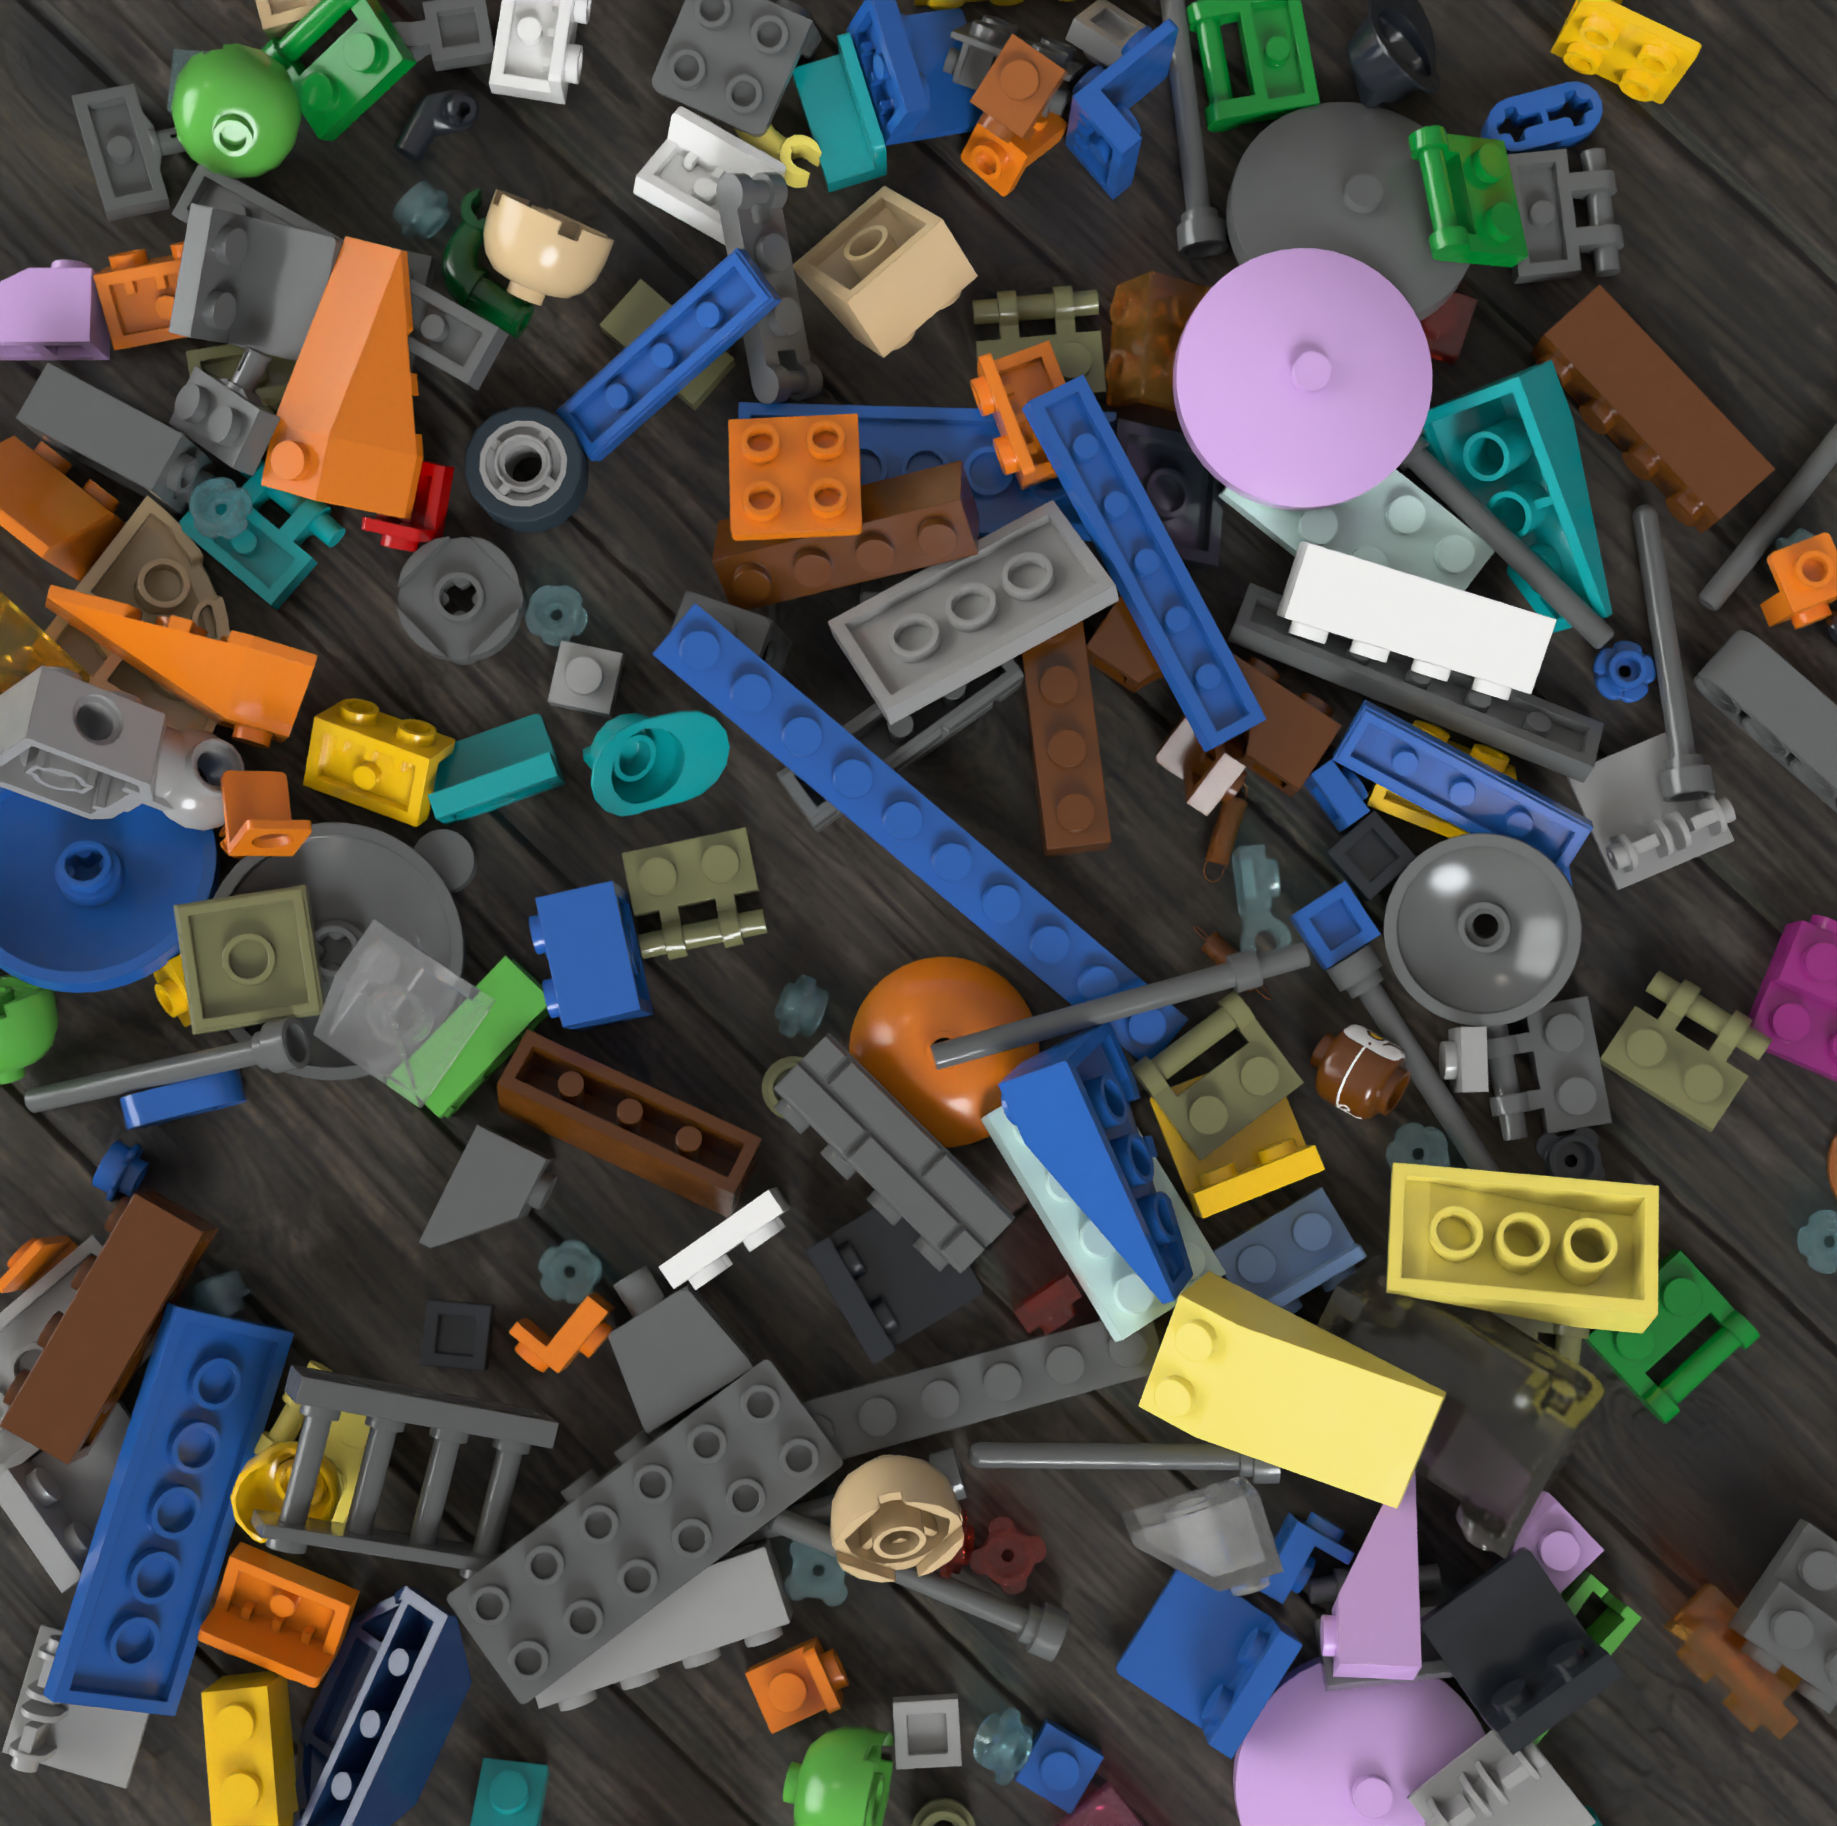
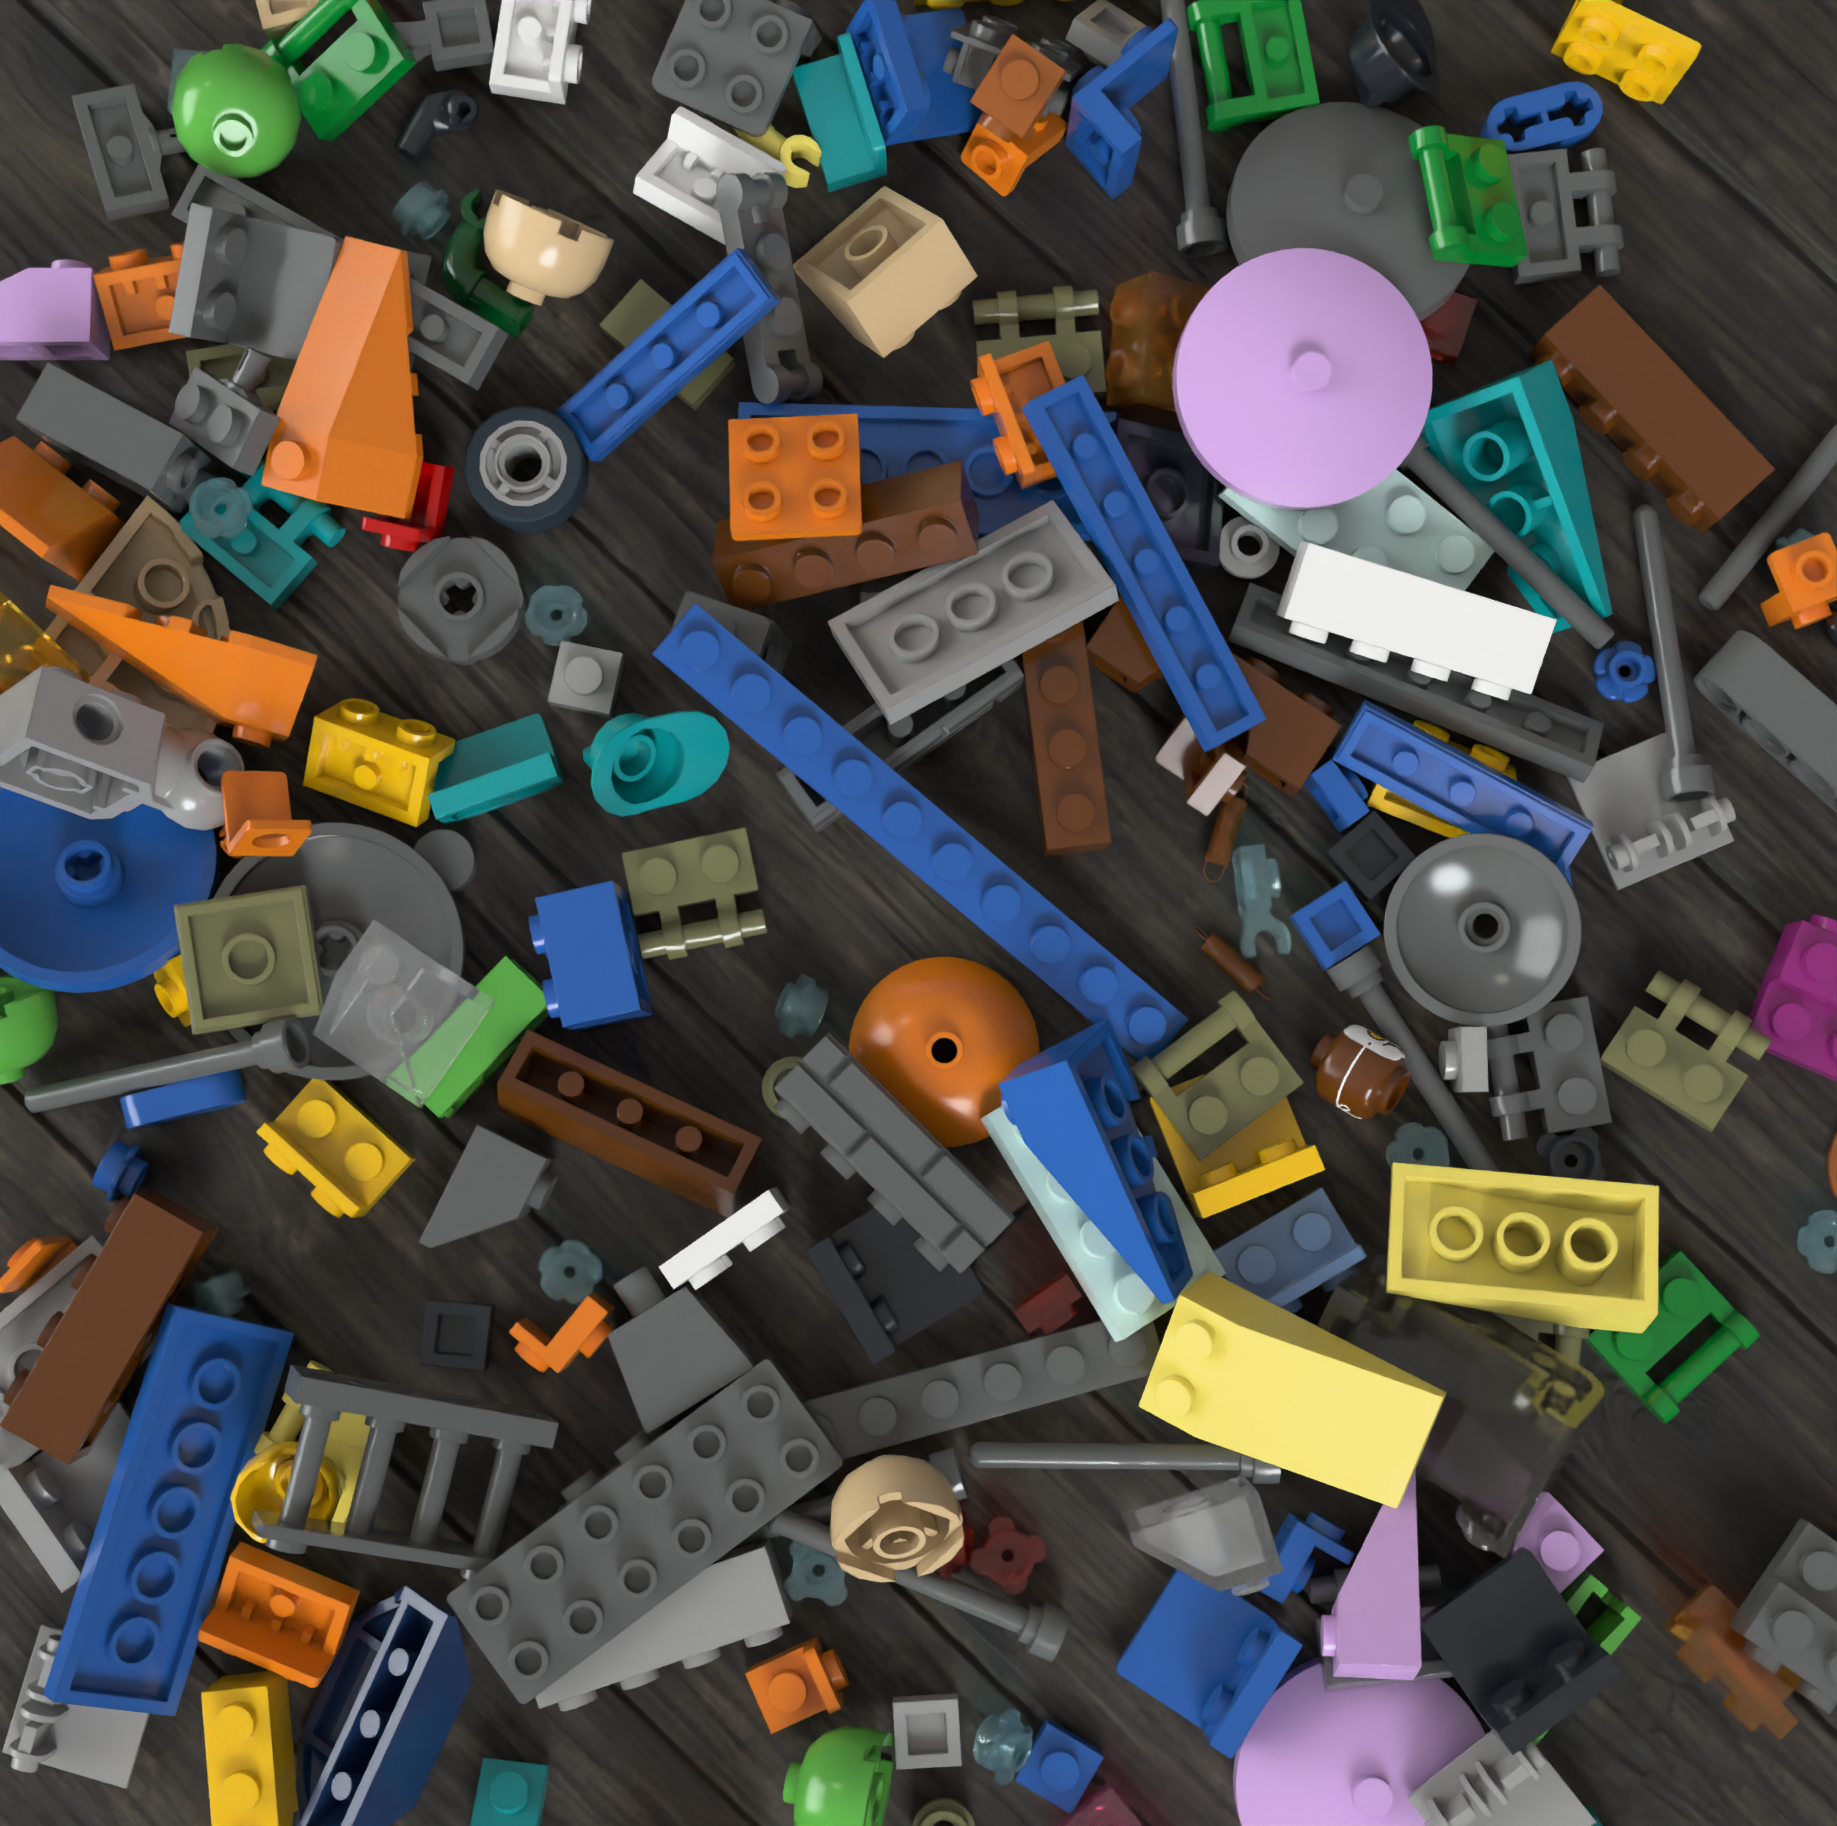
(335, 1149): none -> yellow bracket
(1241, 972): dark grey bar -> none
(1242, 565): none -> light grey plate

